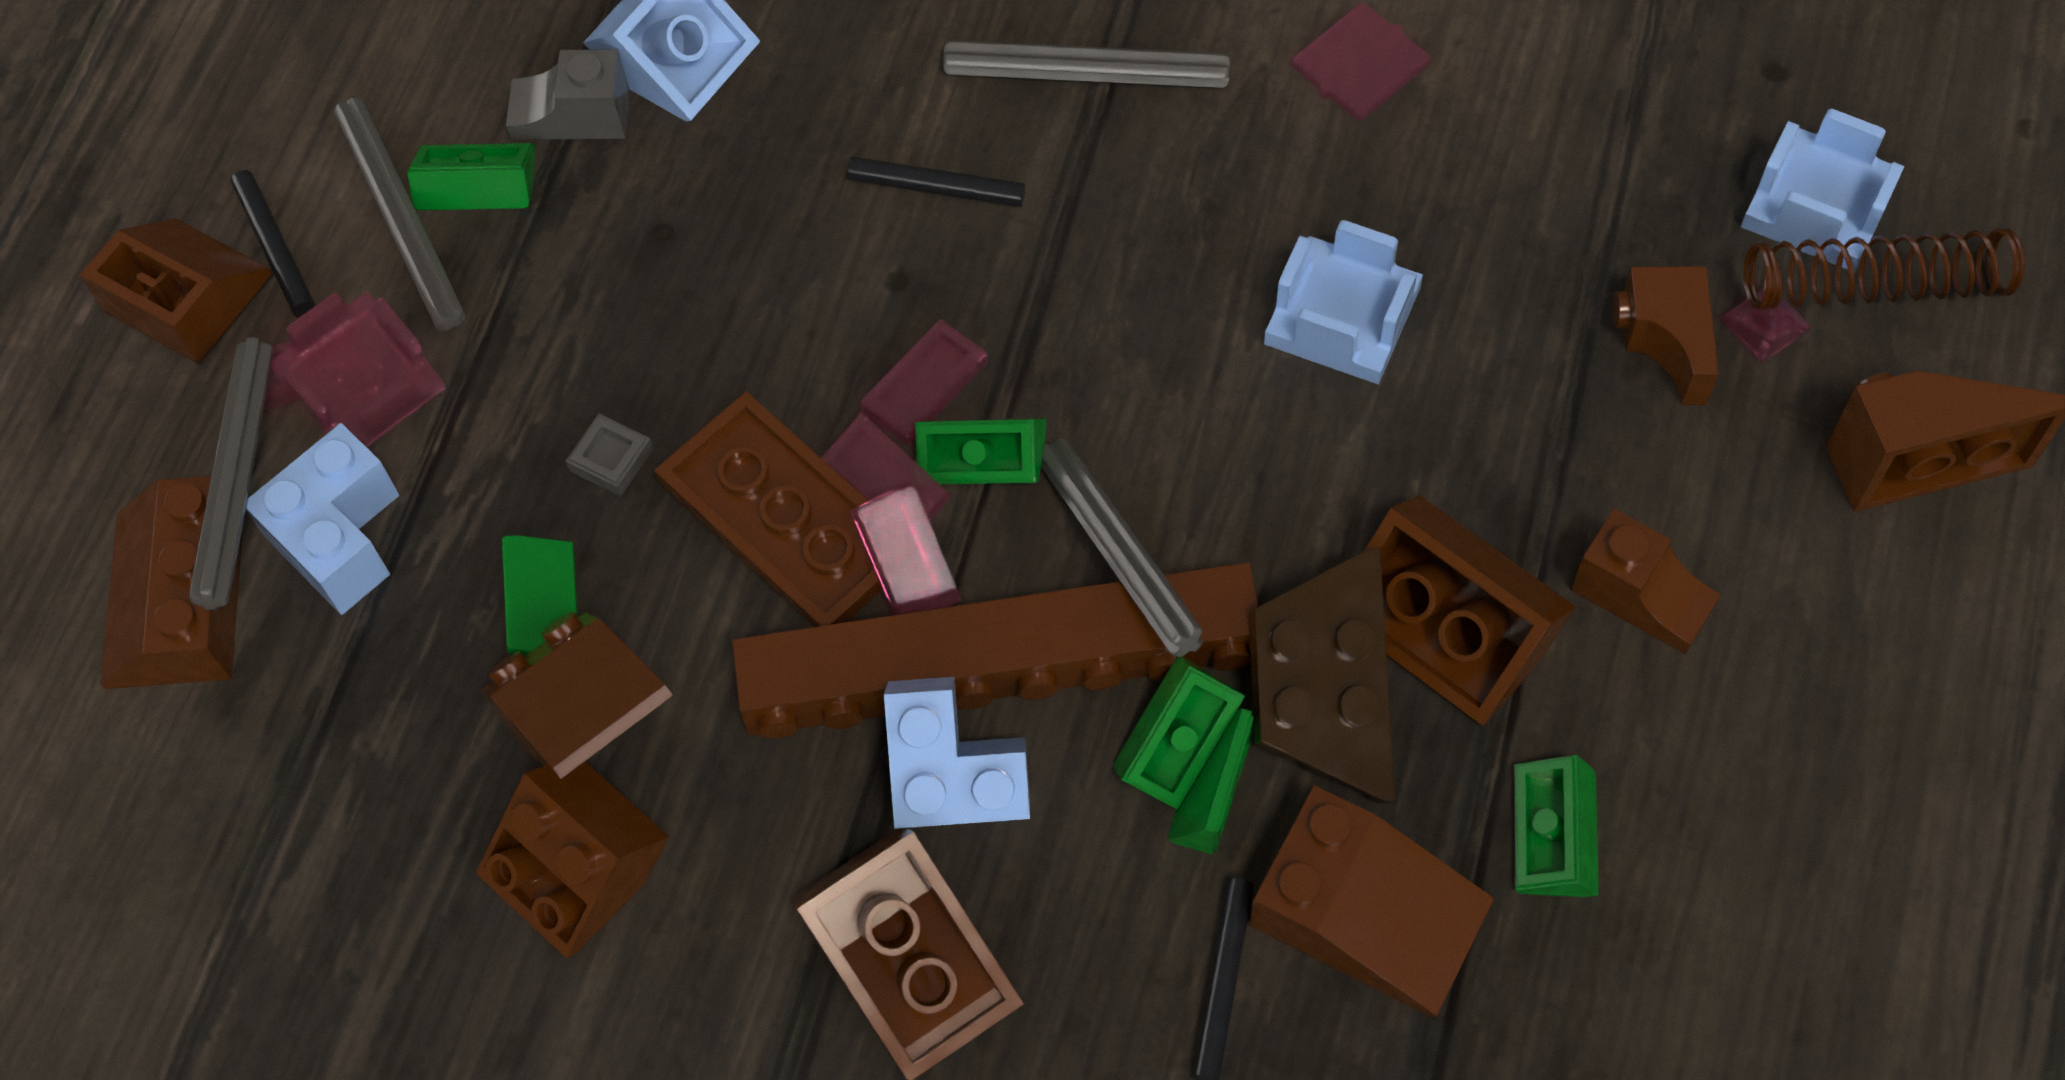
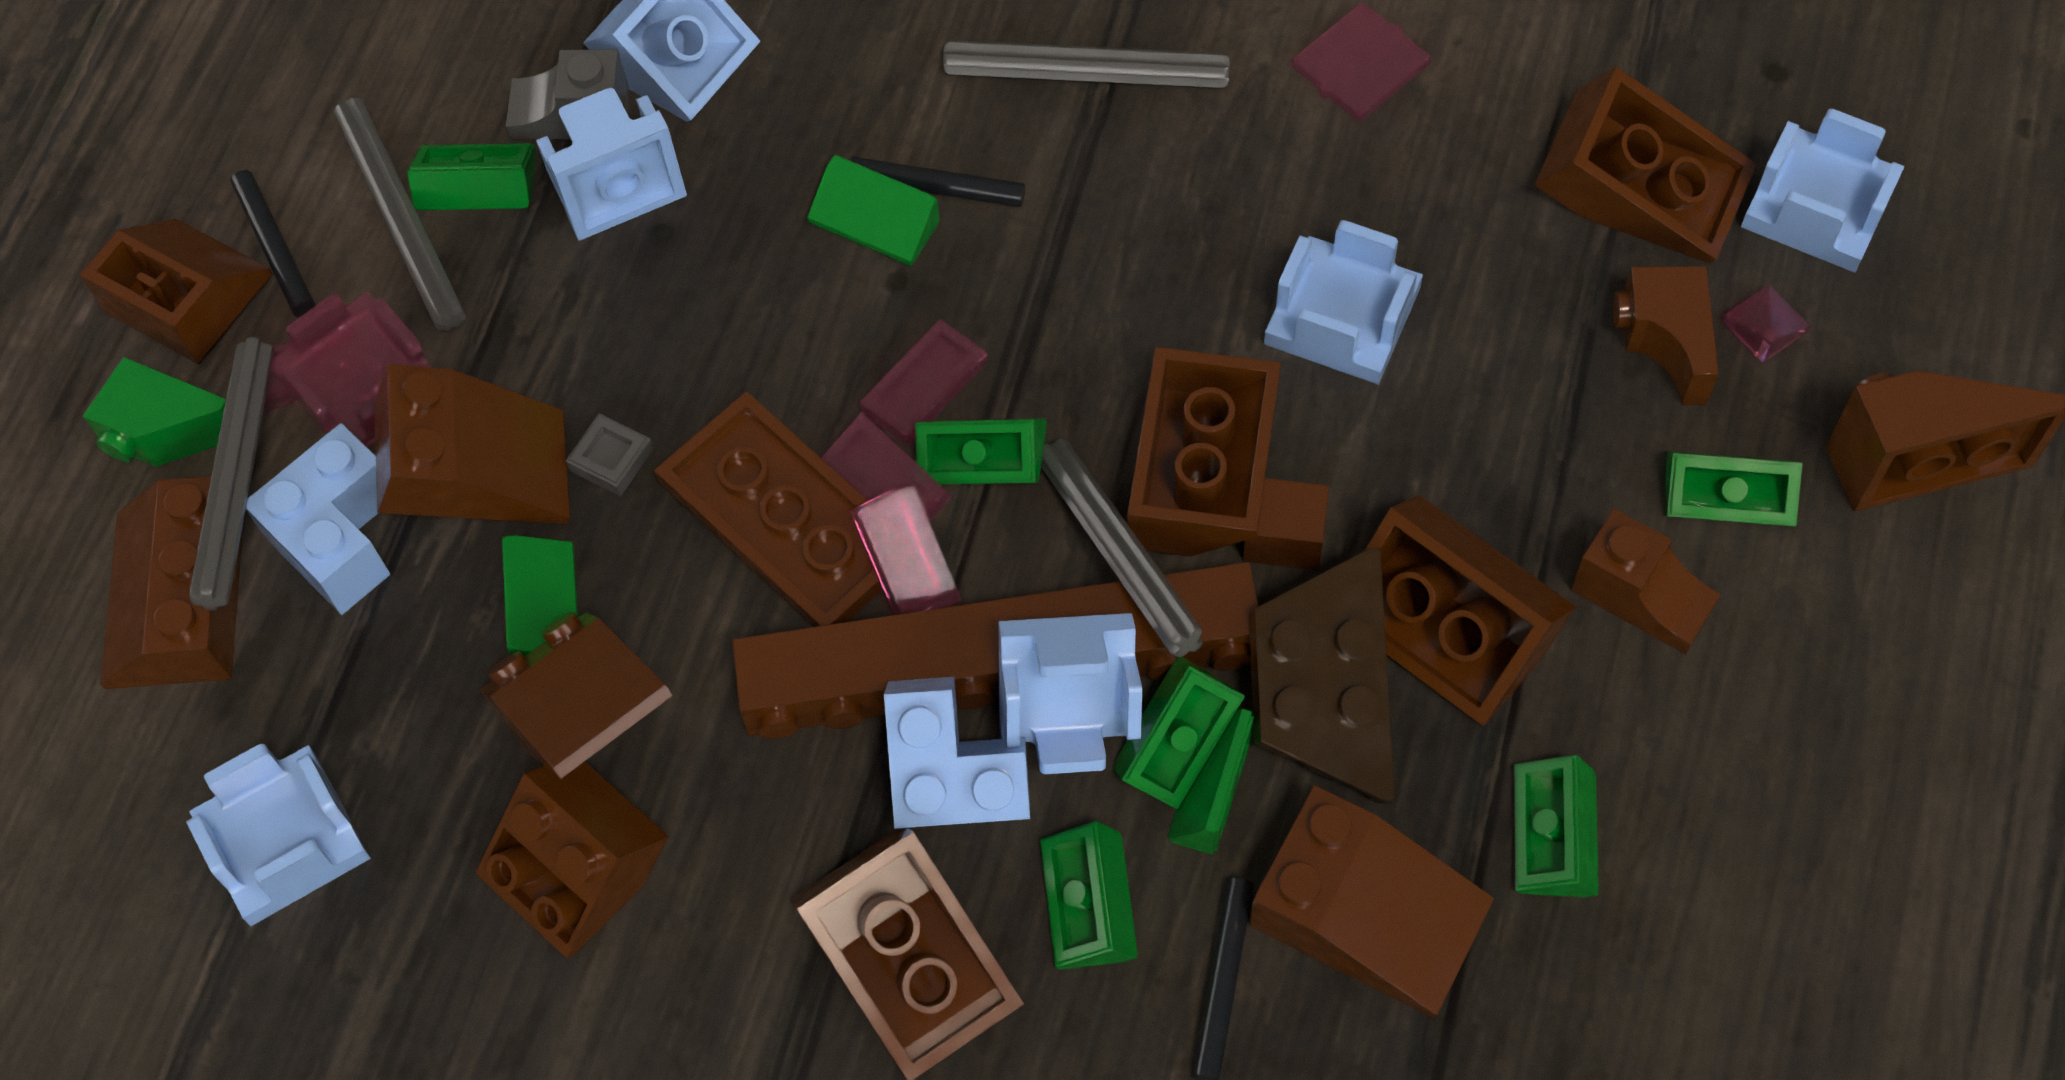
(153, 416): none -> green slope
(274, 830): none -> light blue panel
(467, 449): none -> reddish brown slope
(614, 163): none -> light blue panel
(874, 210): none -> green slope
(1069, 688): none -> light blue panel
(1088, 897): none -> green slope
(1202, 451): none -> reddish brown slope
(1289, 525): none -> reddish brown brick
(1645, 168): none -> reddish brown slope
(1732, 488): none -> green slope
(1773, 276): reddish brown piece -> none

